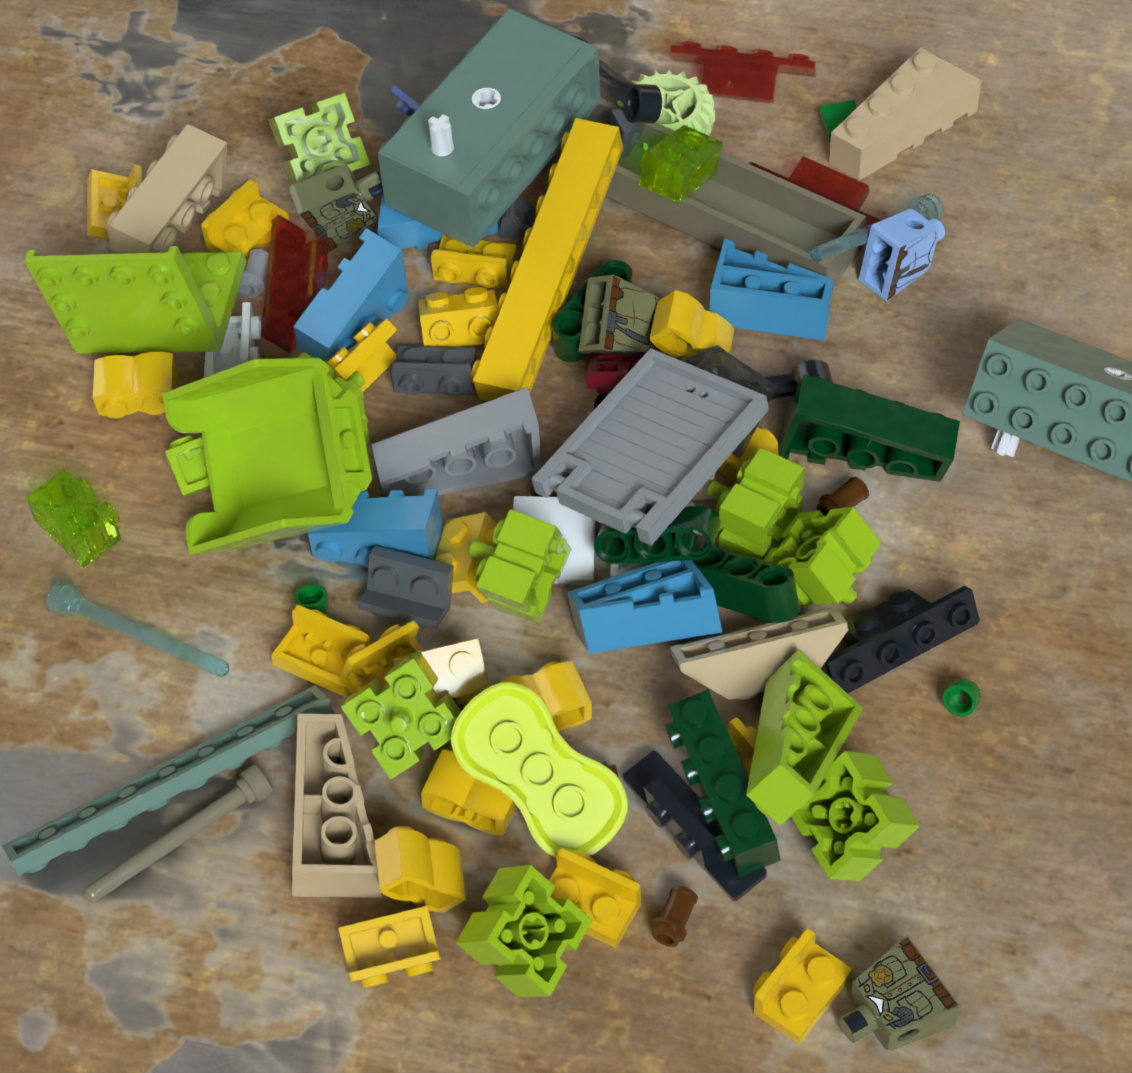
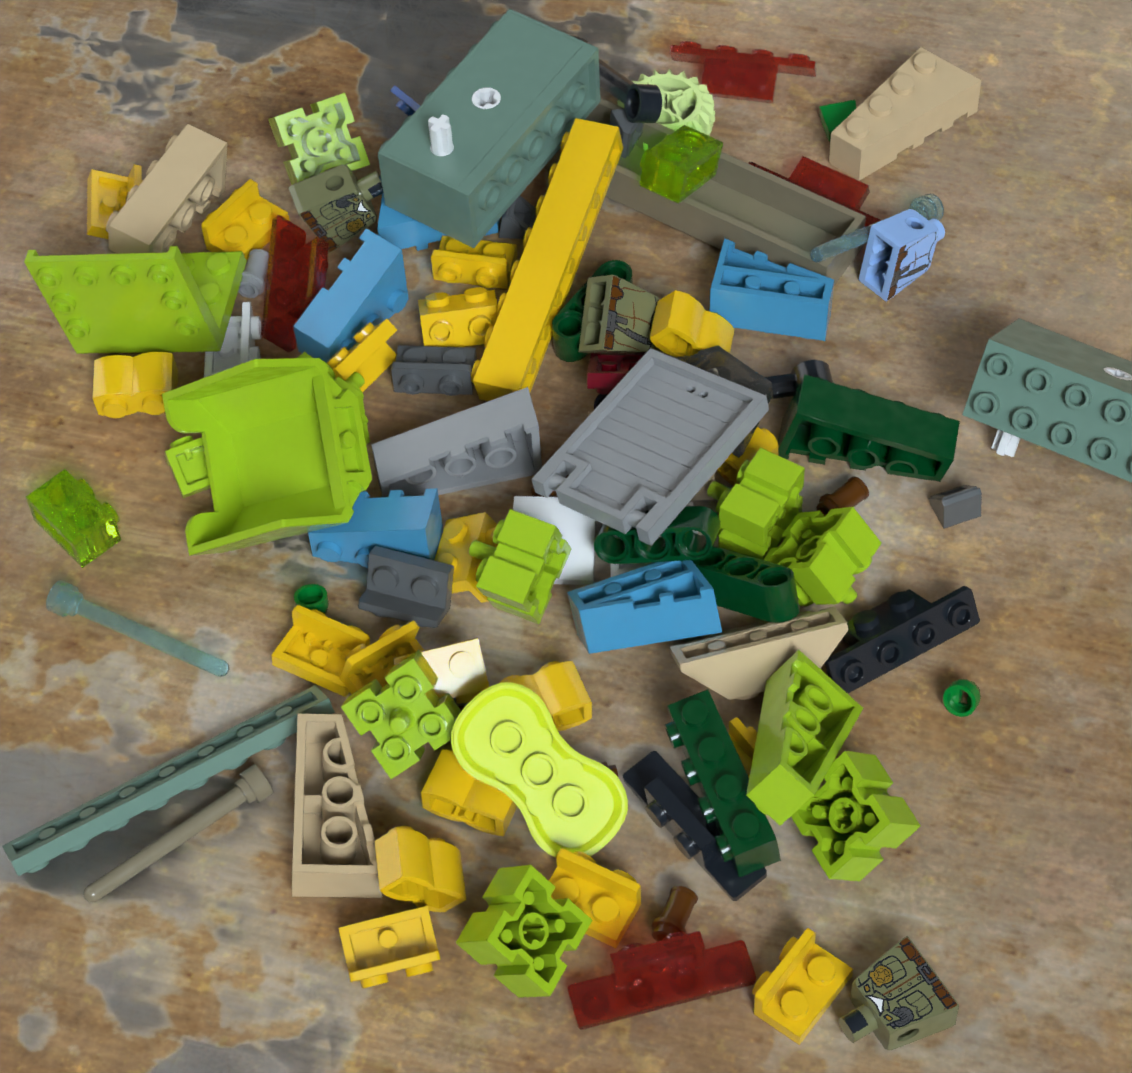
(660, 977): none -> clear red bracket
(957, 505): none -> dark grey slope

